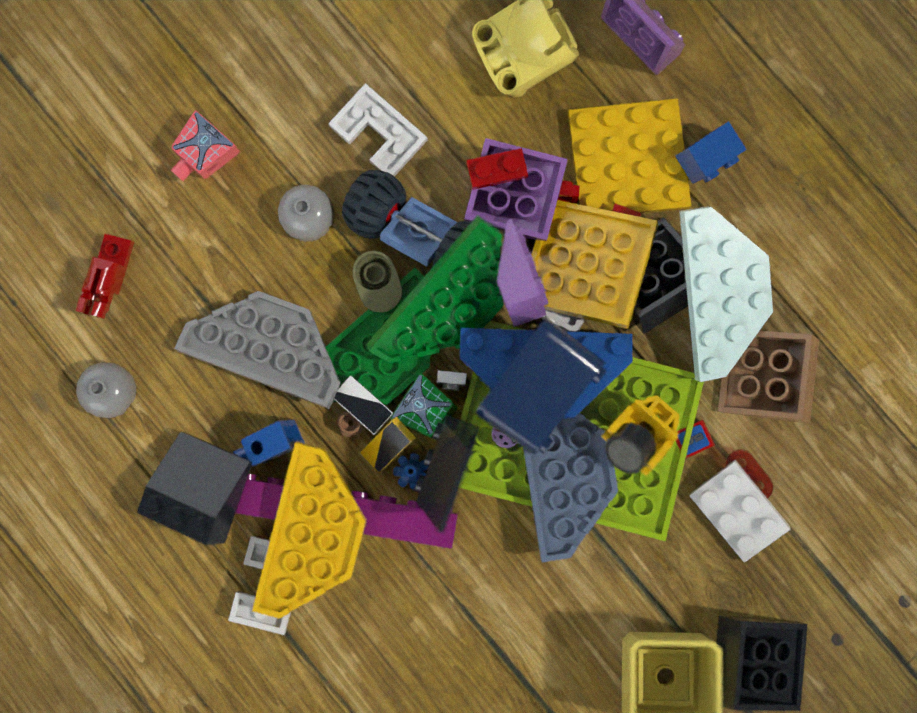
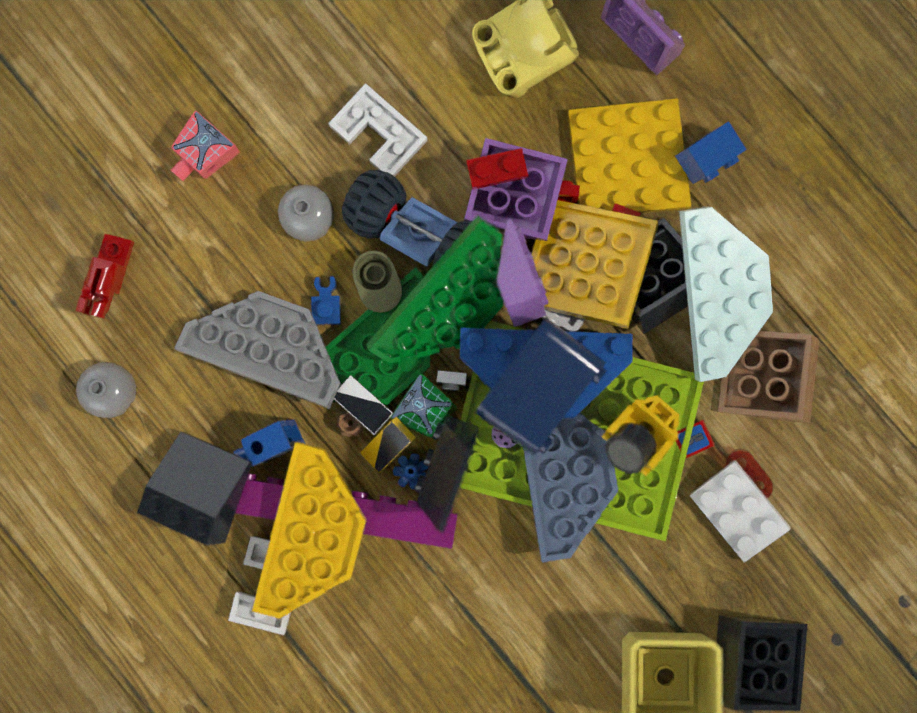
(325, 306): none -> blue plate

